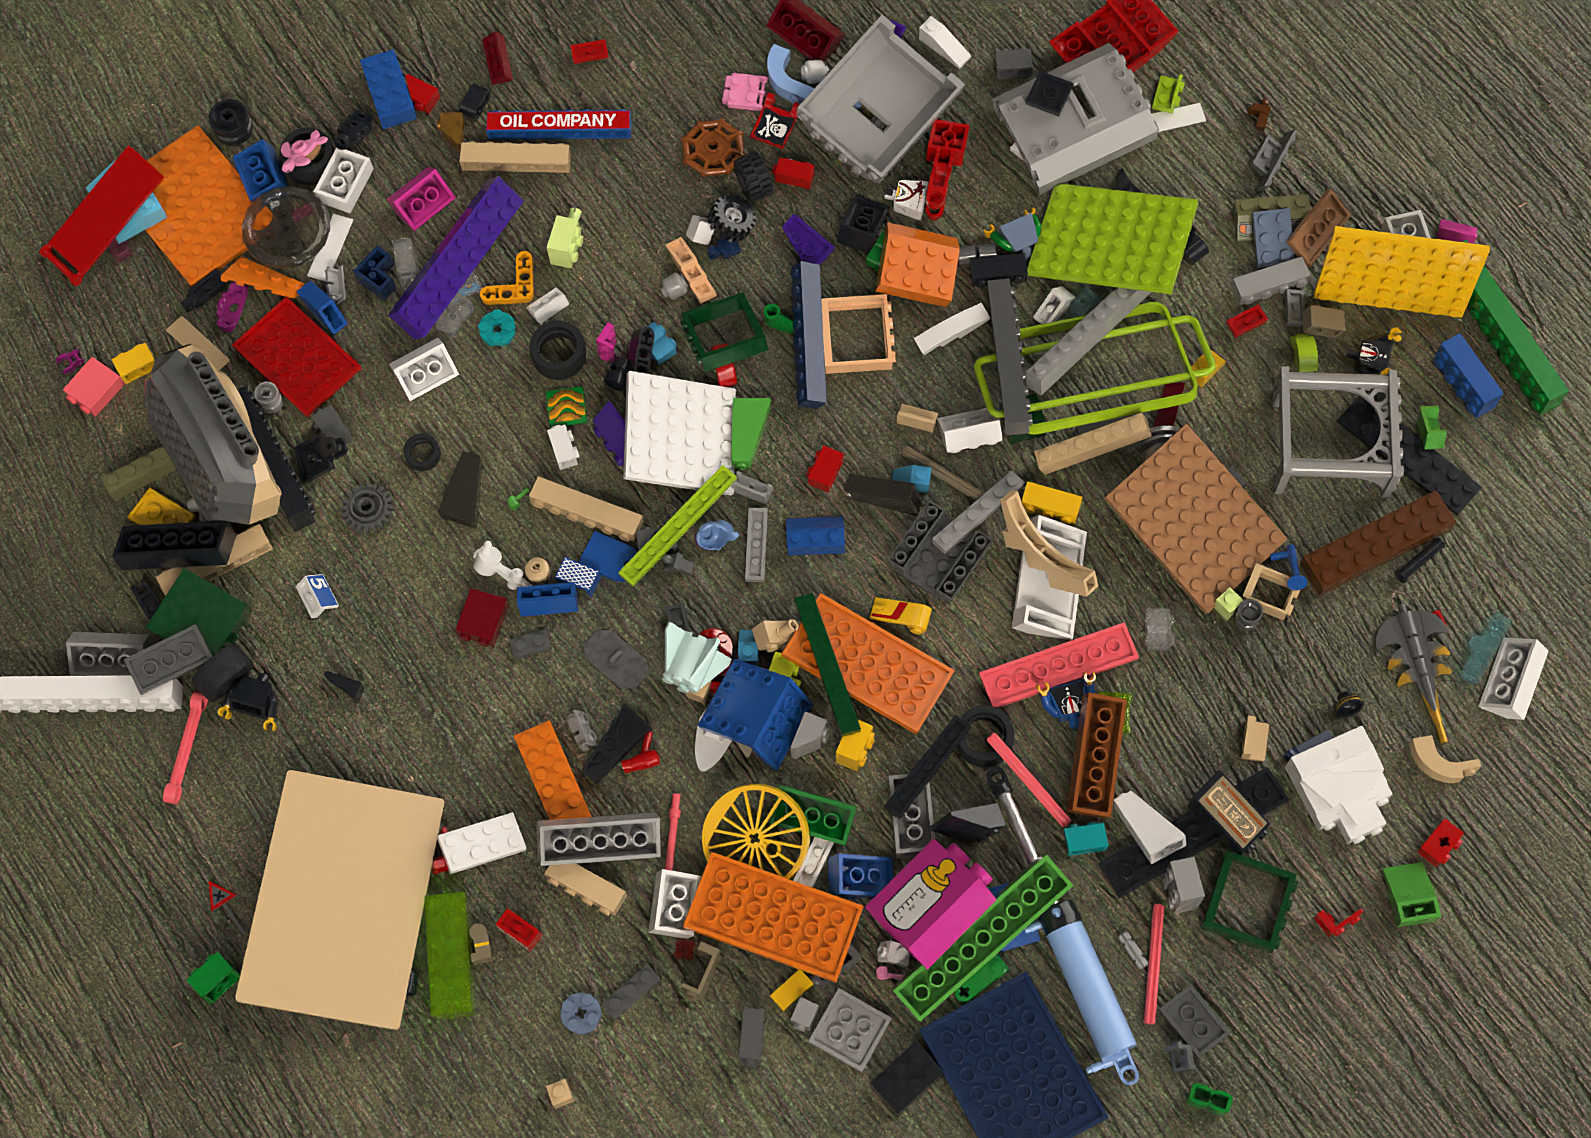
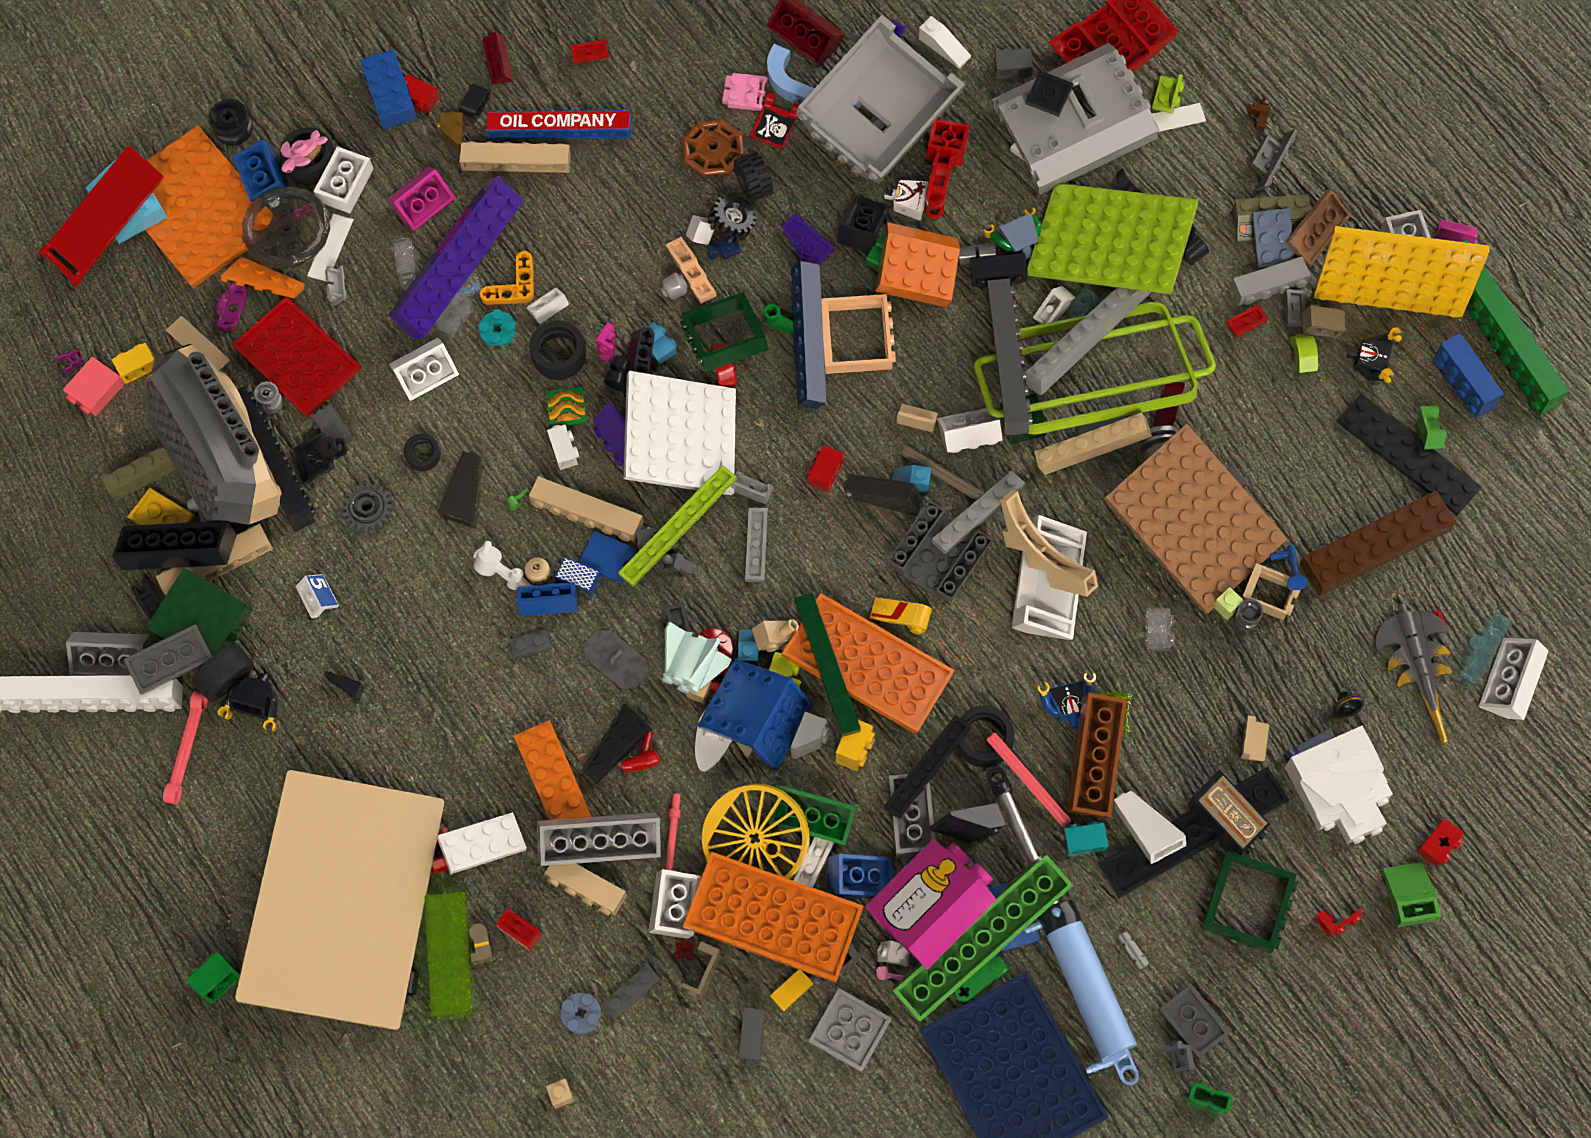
(120, 251): clear pink slope -> none
(203, 291): black hinge -> none
(219, 897): piece -> none
(322, 307): blue slope -> none
(353, 130): black brick -> none
(373, 273): dark blue brick -> none
(482, 618): dark red brick -> none
(565, 240): yellowish green brick -> none
(586, 736): light grey hinge -> none
(715, 535): medium blue hair -> none
(747, 429): bright green slope -> none
(794, 172): red brick -> none
(804, 1014): light grey brick -> none
(814, 71): white head -> none
(815, 536): blue slope -> none
(906, 1079): black brick -> none
(951, 328): white slope -> none
(1051, 503): yellow brick -> none
(1059, 665): coral plate -> none
(1154, 964): coral axle -> none
(1183, 885): light grey brick -> none
(1202, 363): yellow slope -> none
(1382, 472): light grey arch -> none
(1419, 560): black pin -> none
(1435, 766): tan arch -> none

